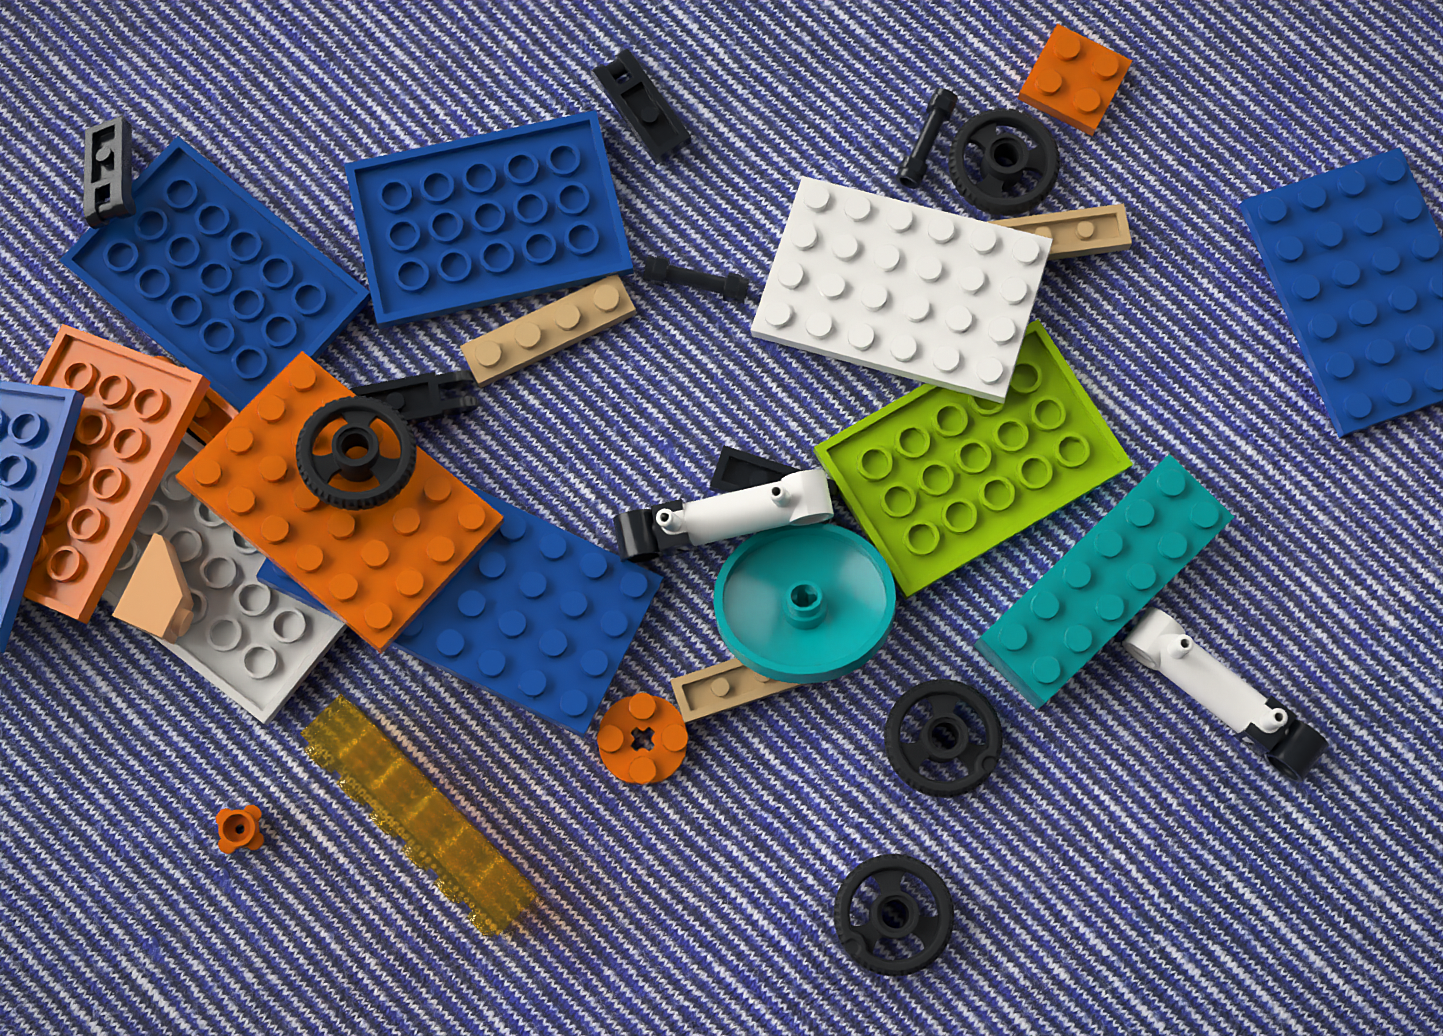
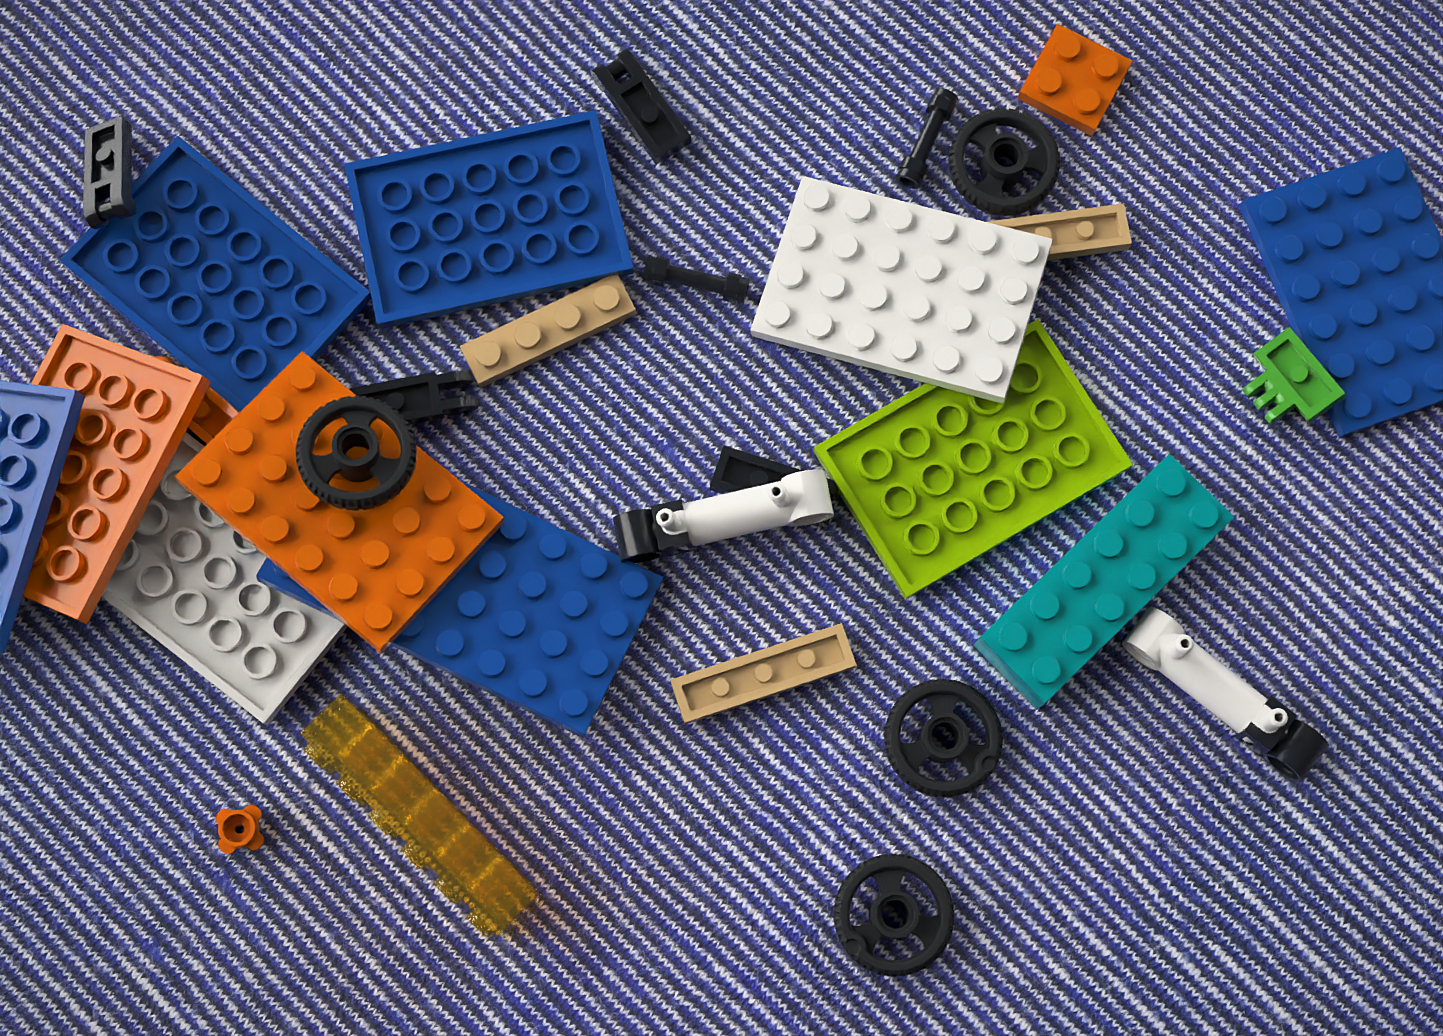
(157, 594): light nougat slope -> none
(642, 713): orange plate -> none
(804, 602): teal dish -> none
(1292, 380): none -> bright green hinge

